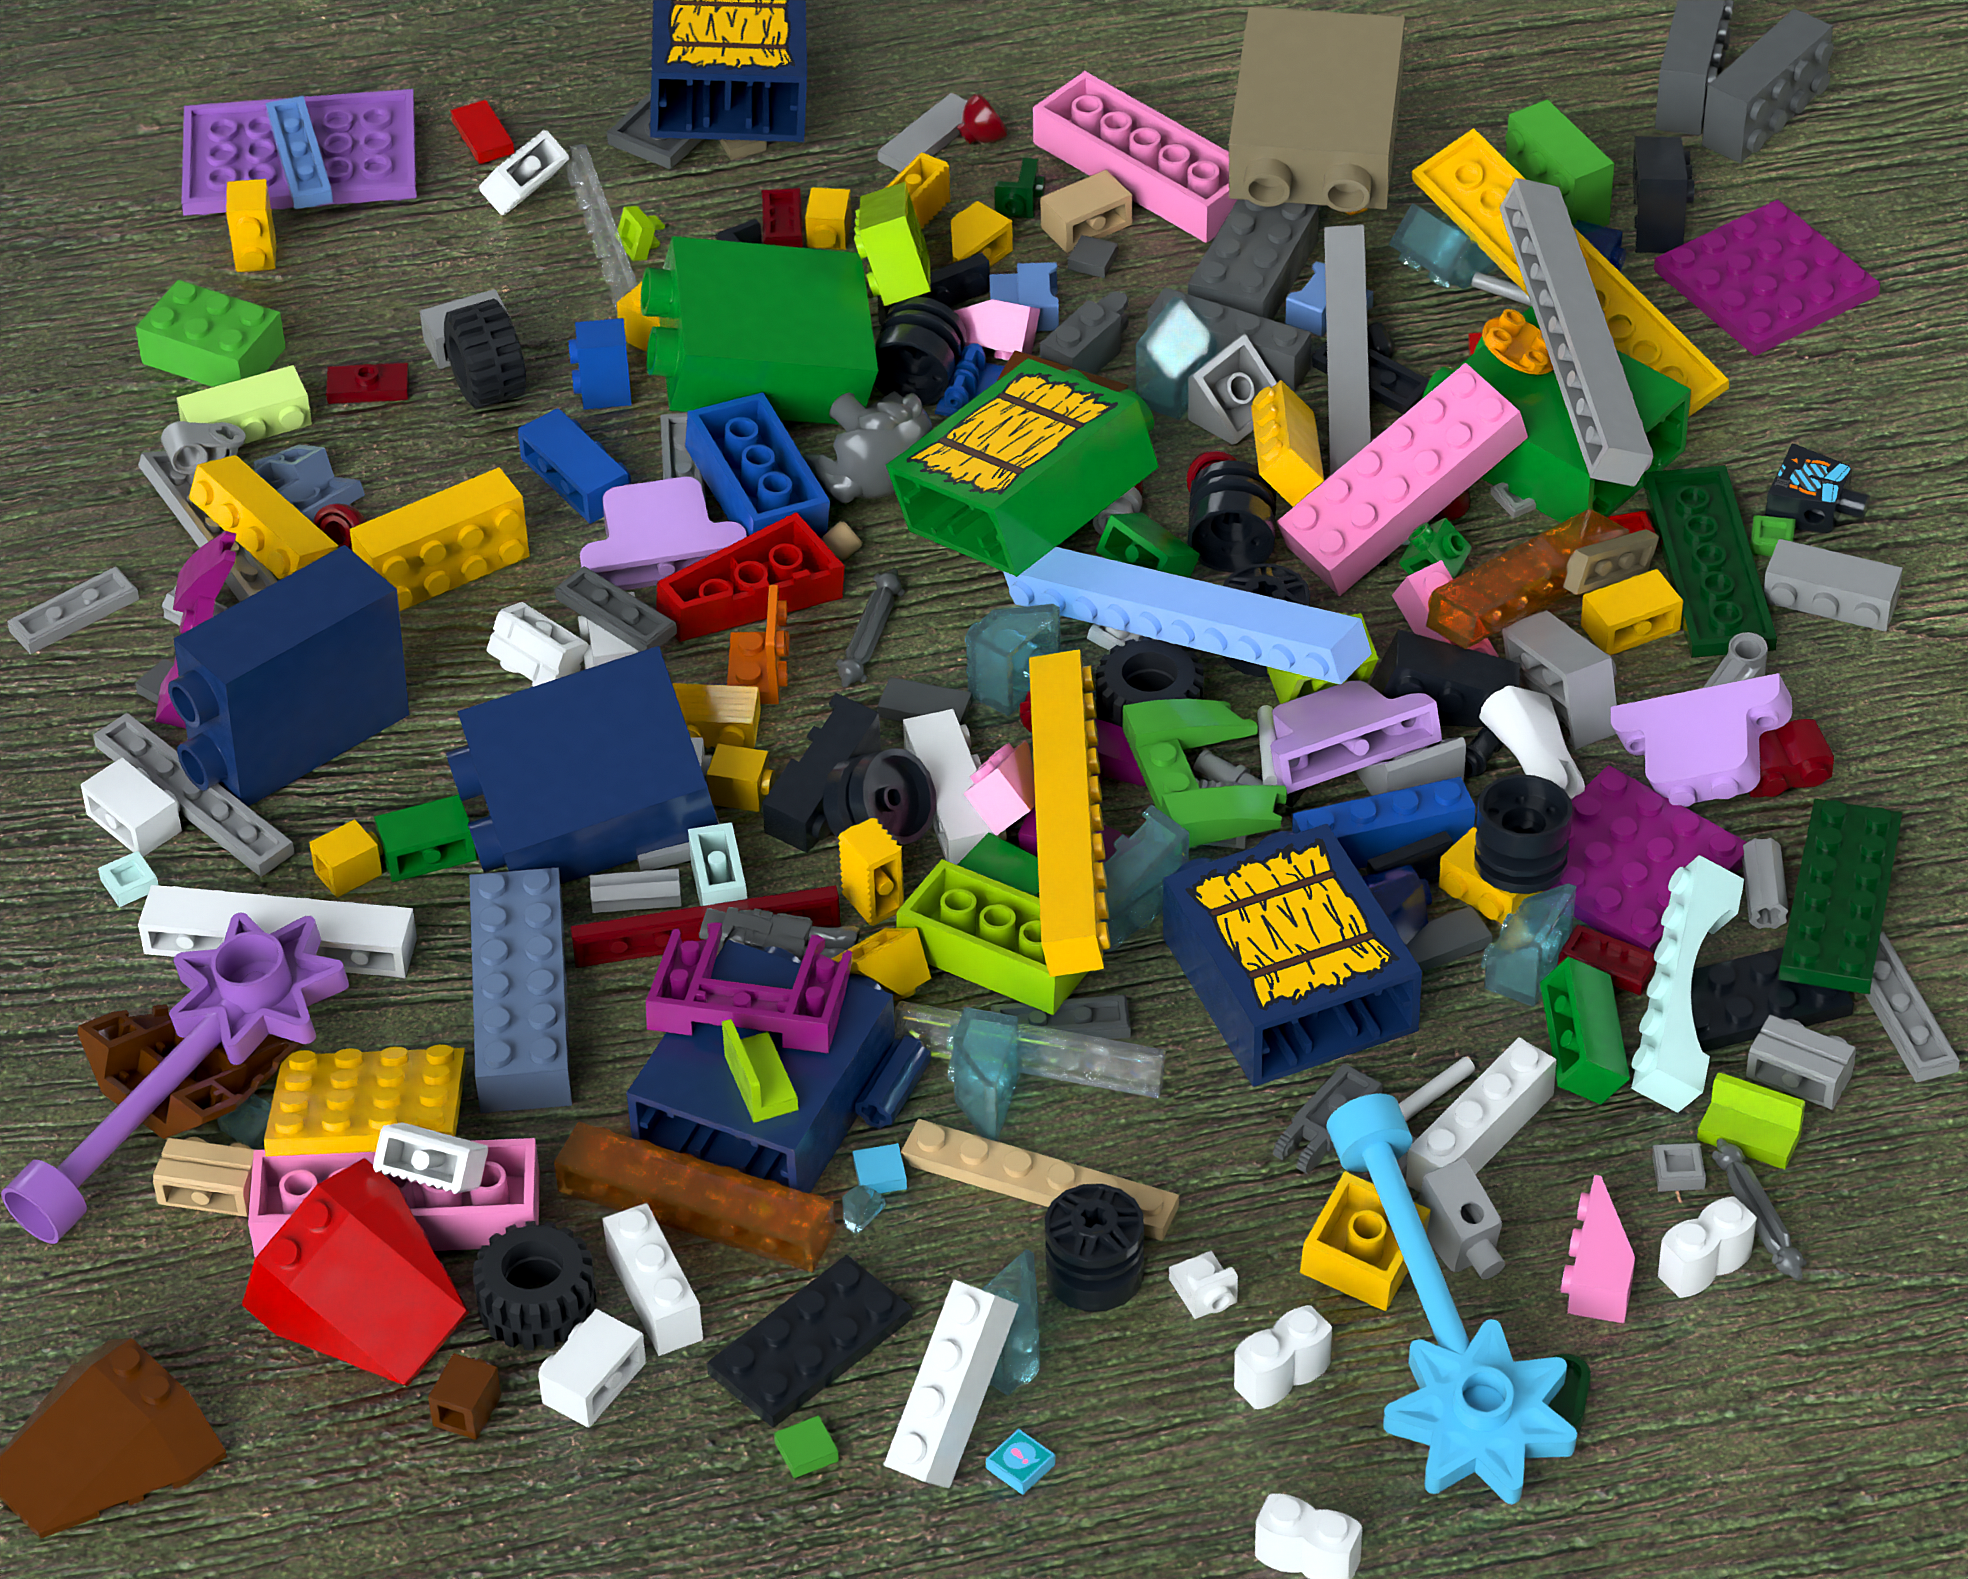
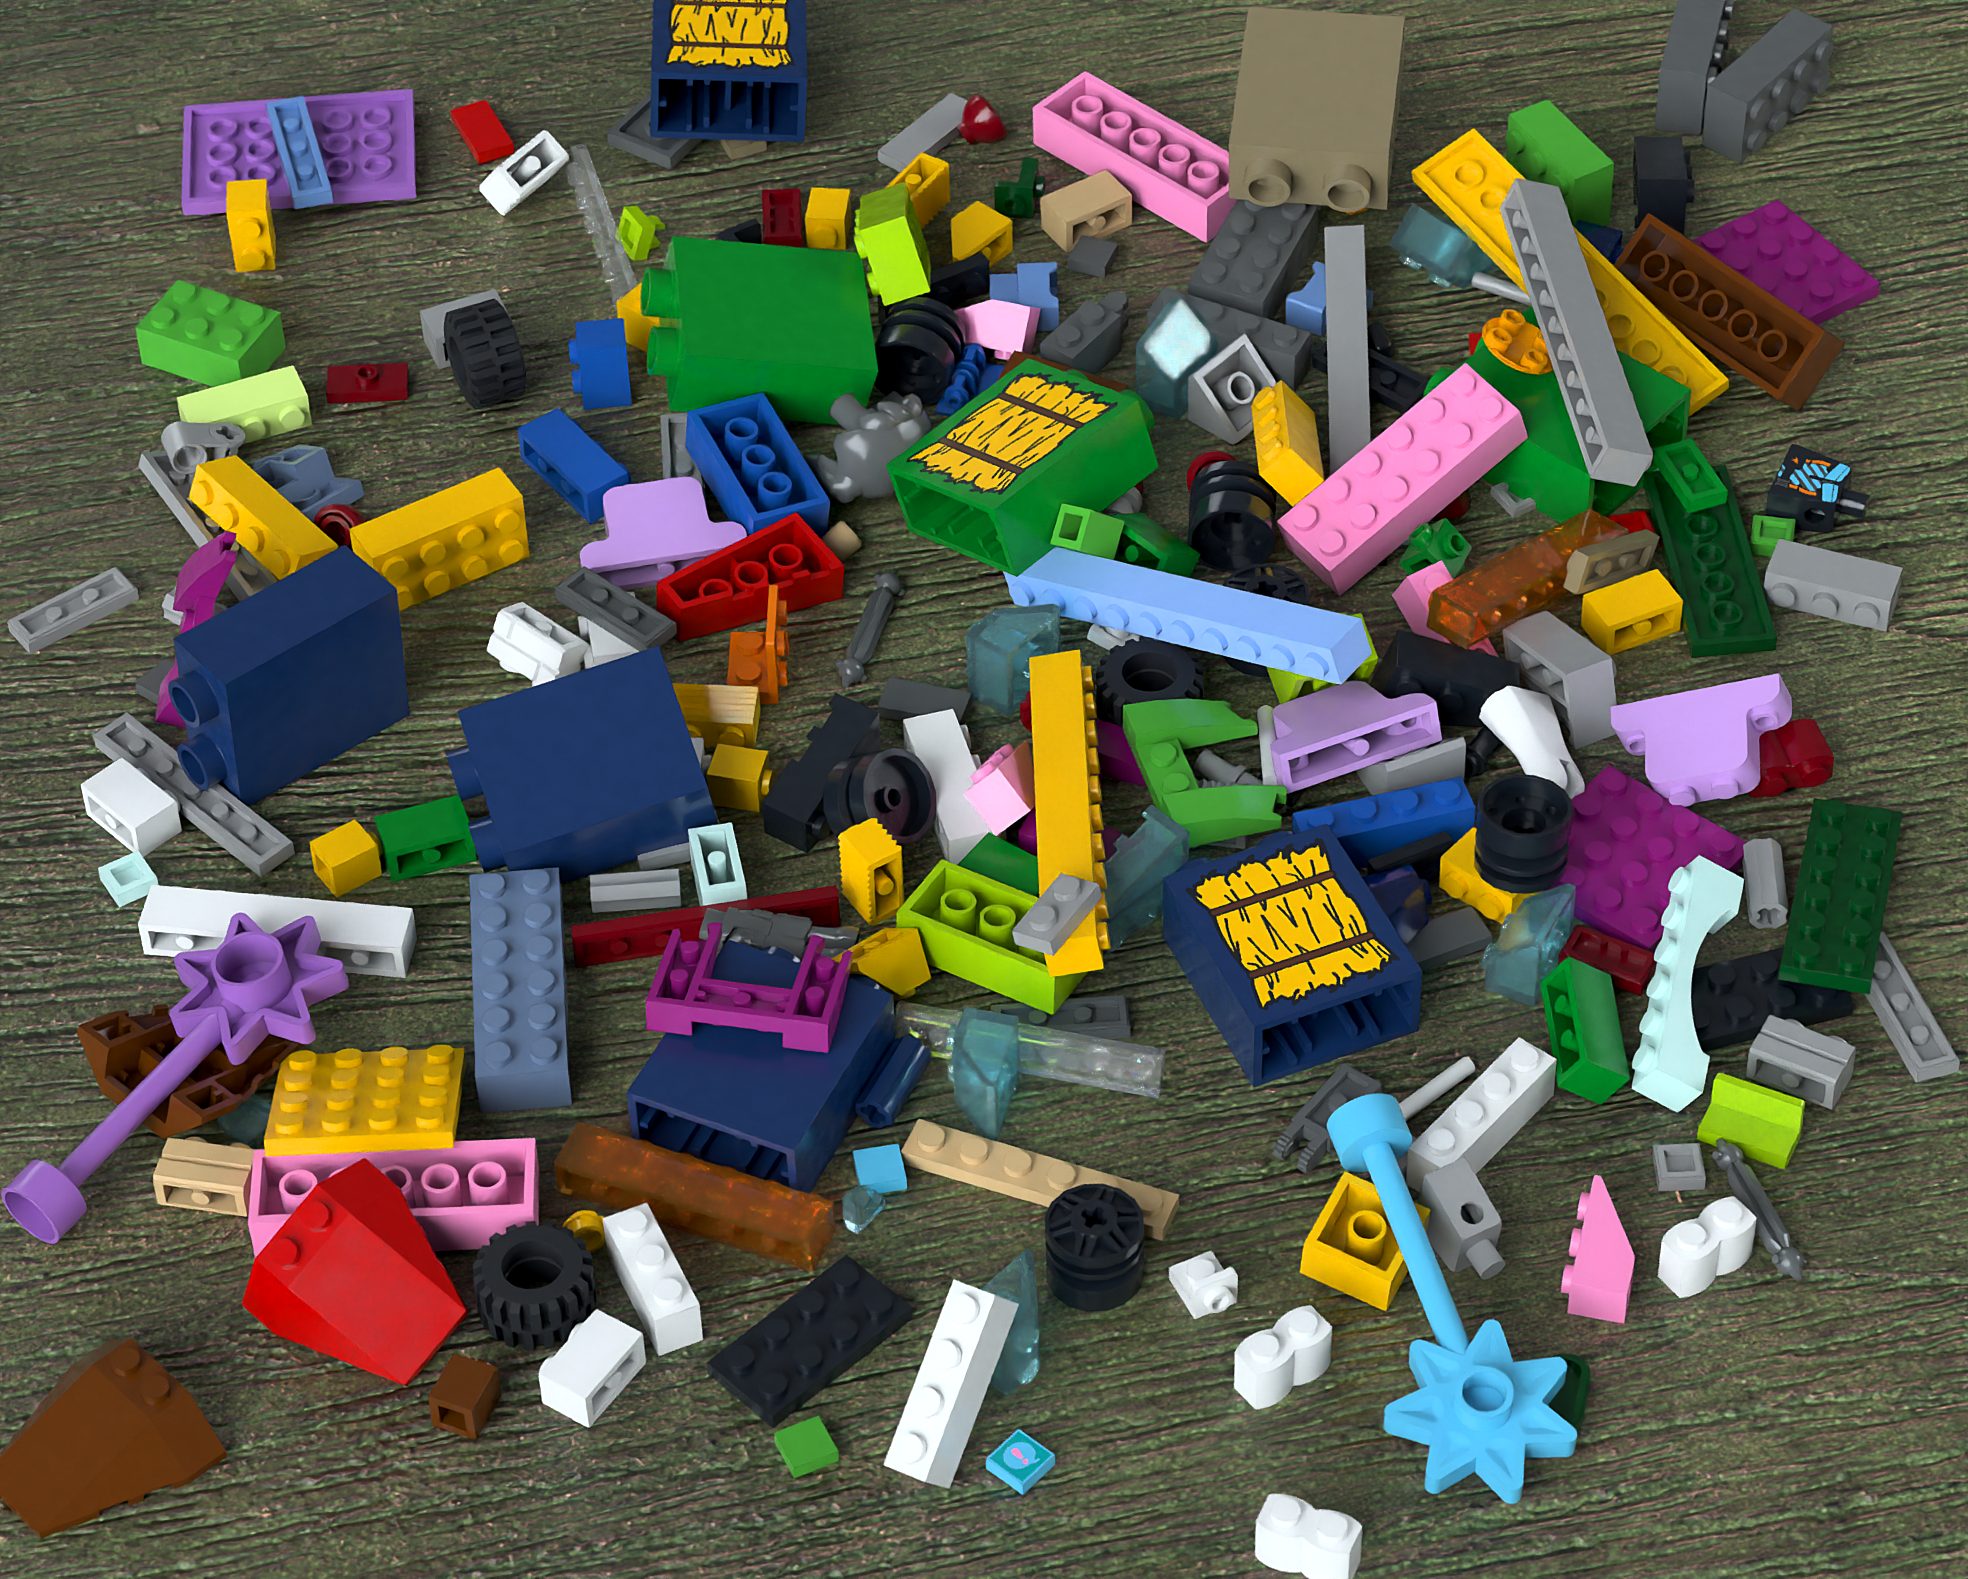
(430, 1157): white brick -> none
(588, 1227): none -> yellow plate
(758, 1074): lime panel -> none
(1057, 914): none -> light grey plate
(1087, 531): none -> bright green brick
(1690, 475): none -> green plate
(1728, 313): none -> reddish brown brick
(1744, 660): light grey piece -> none

